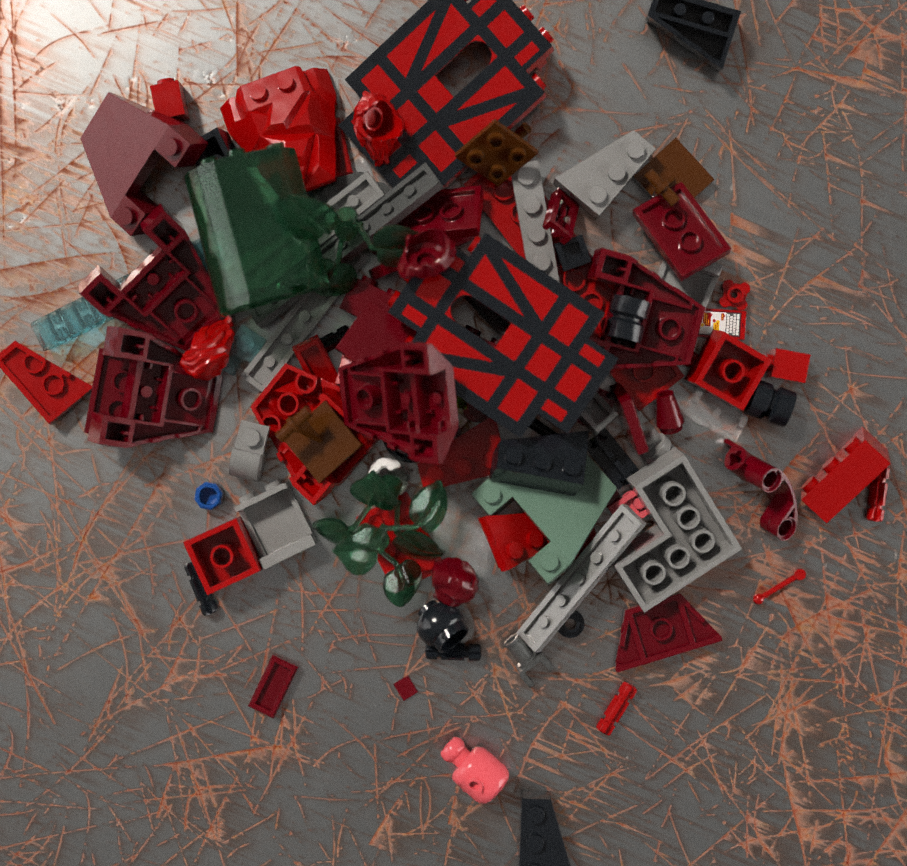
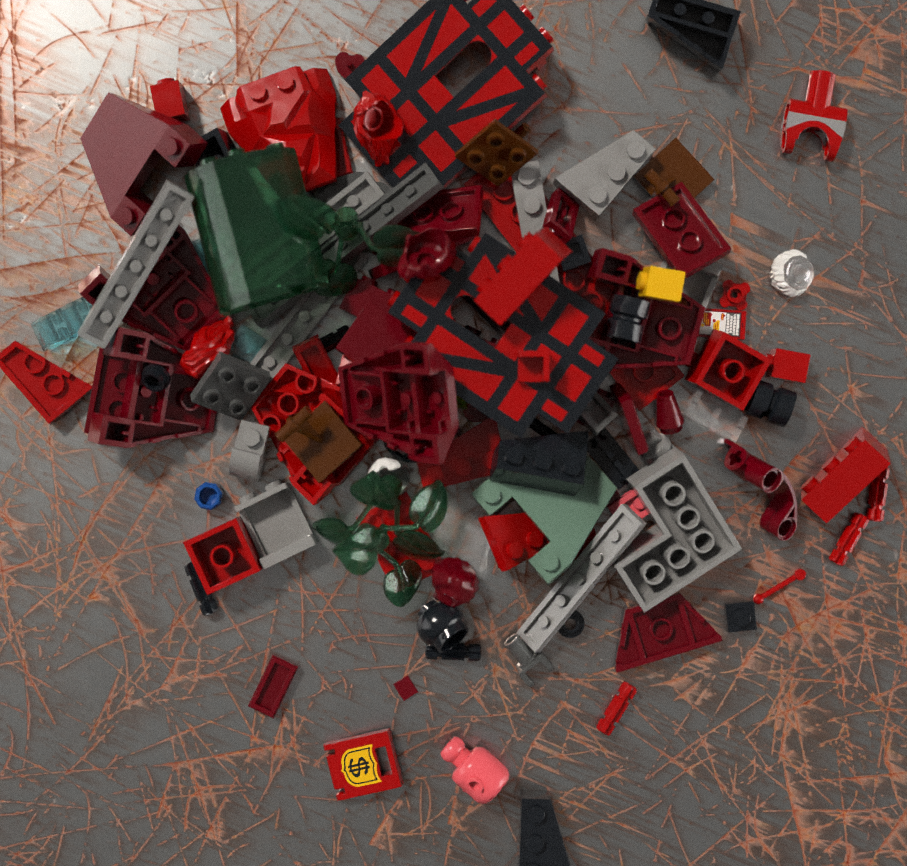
(135, 264): none -> light grey plate
(155, 377): none -> black plate
(230, 386): none -> dark grey plate
(347, 63): none -> dark red piece
(357, 765): none -> red container
(521, 274): none -> red wedge
(533, 366): none -> red panel
(660, 284): none -> yellow brick
(740, 616): none -> black plate
(791, 273): none -> hair
(815, 116): none -> red connector
(849, 539): none -> red axle

